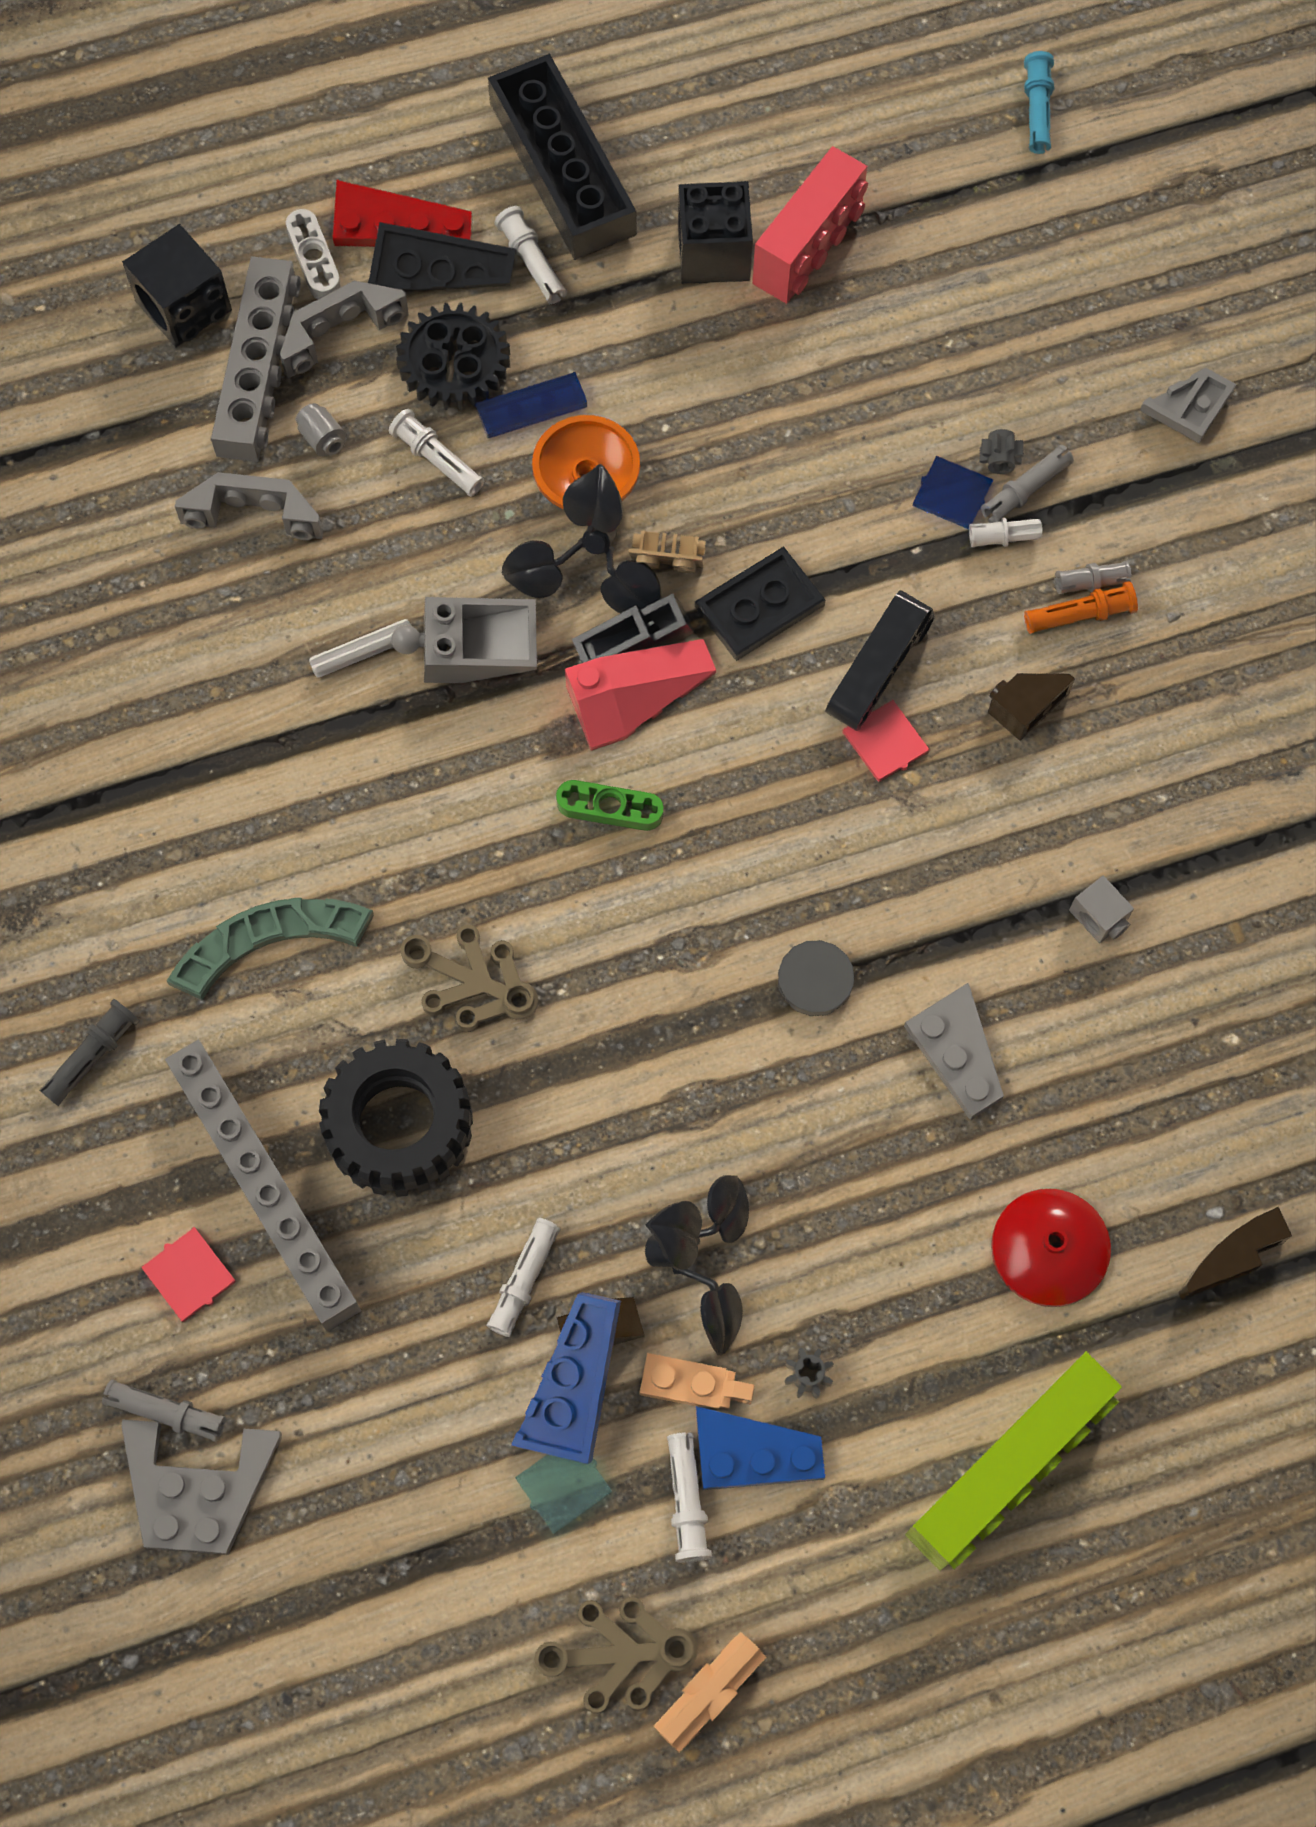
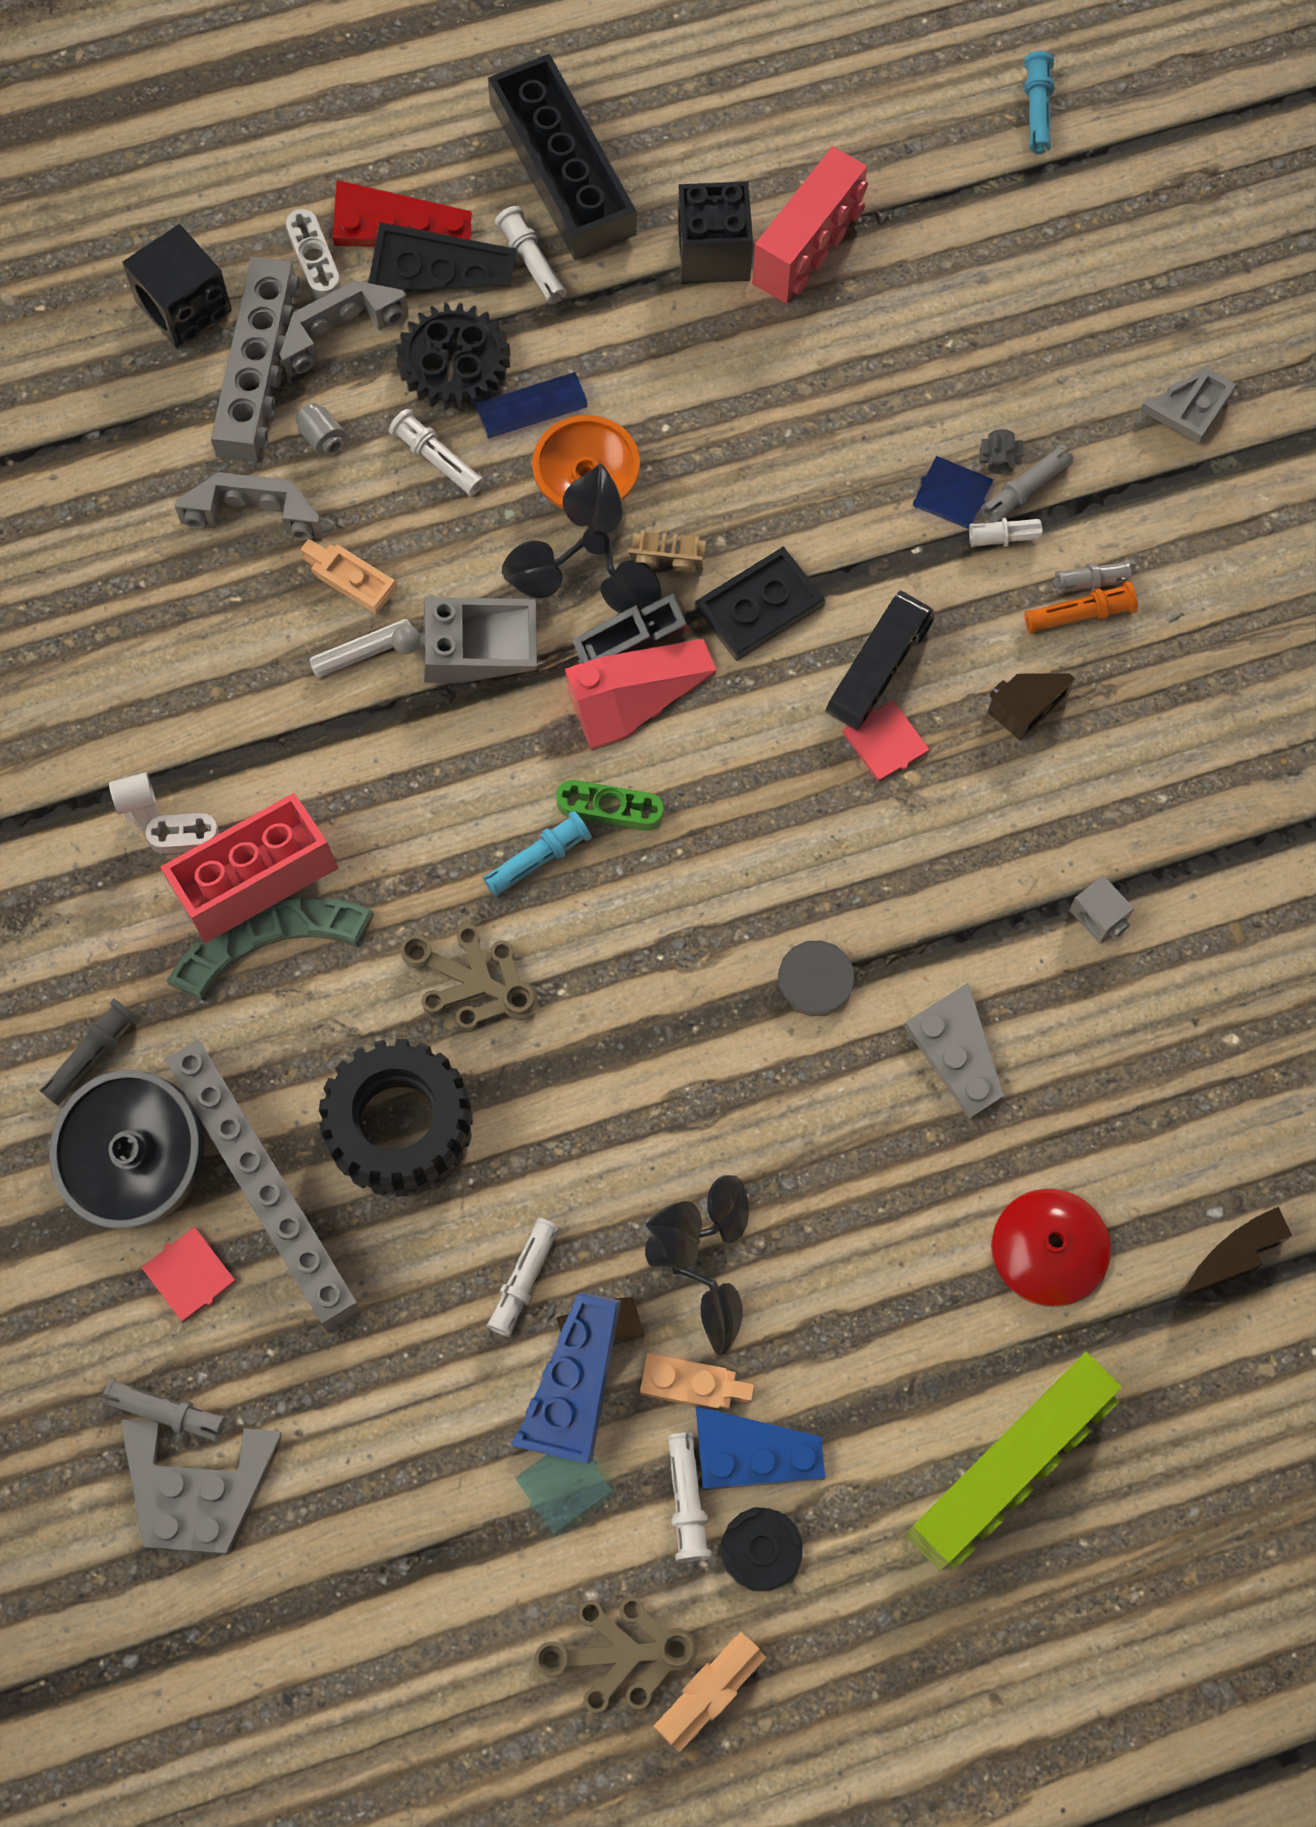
(126, 1149): none -> black dish
(135, 799): none -> white piece
(181, 832): none -> white beam
(249, 867): none -> coral brick
(349, 575): none -> light nougat hinge
(550, 845): none -> medium azure pin
(761, 1549): none -> black tile
(813, 1363): dark grey gear -> none

